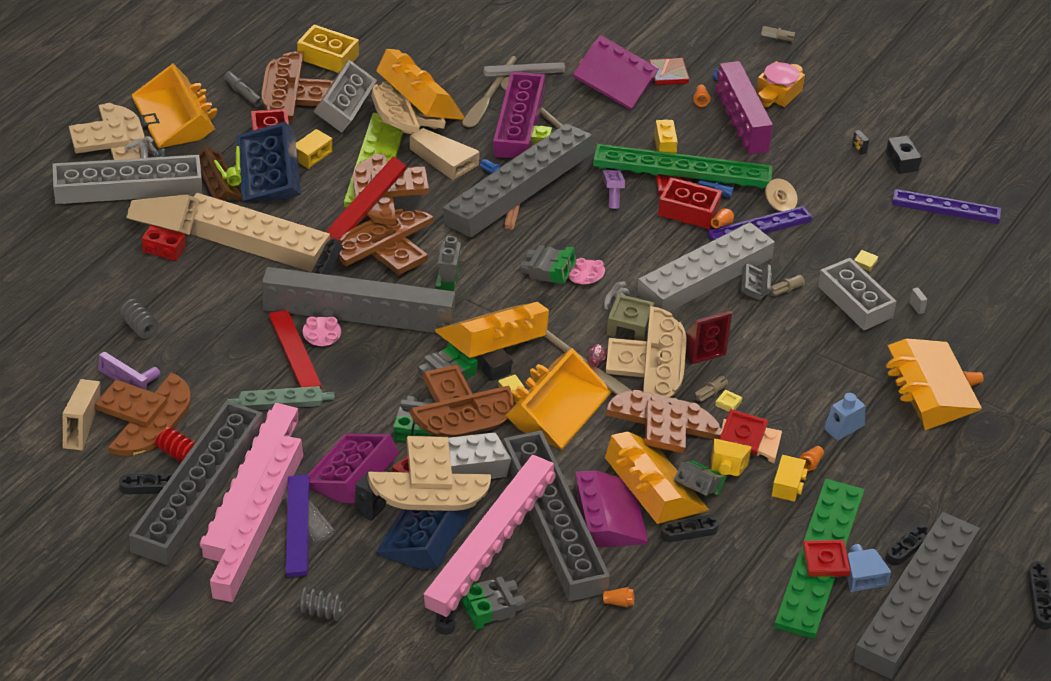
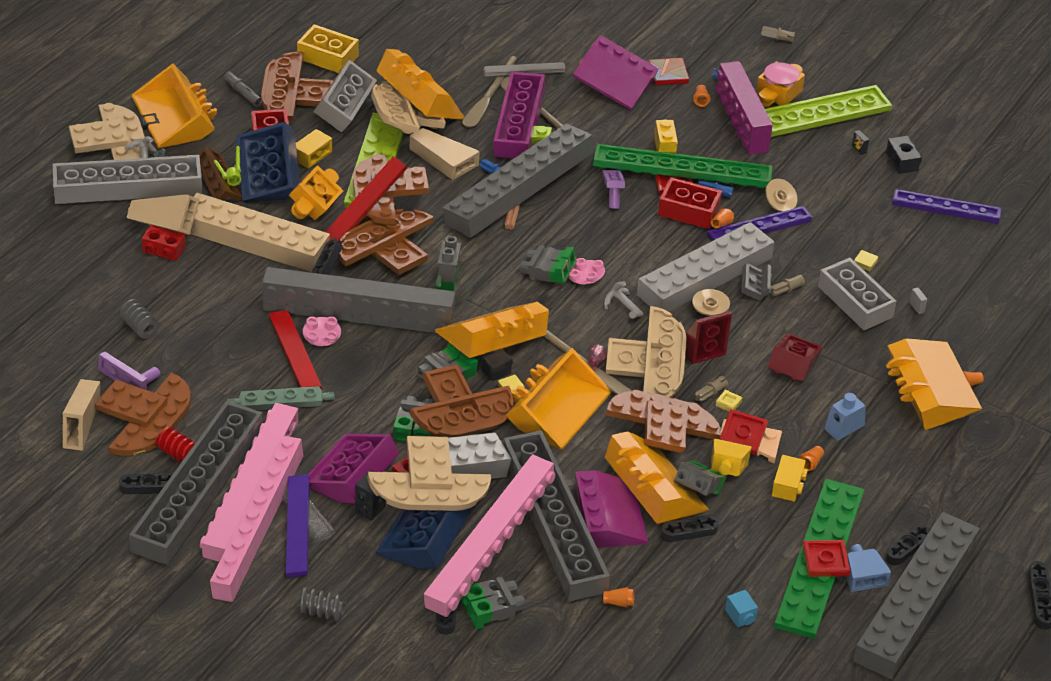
(315, 193): none -> light orange brick
(629, 314): olive panel -> none
(710, 302): none -> tan dish
(741, 608): none -> dark azure brick
(794, 357): none -> dark red slope
(827, 110): none -> lime plate

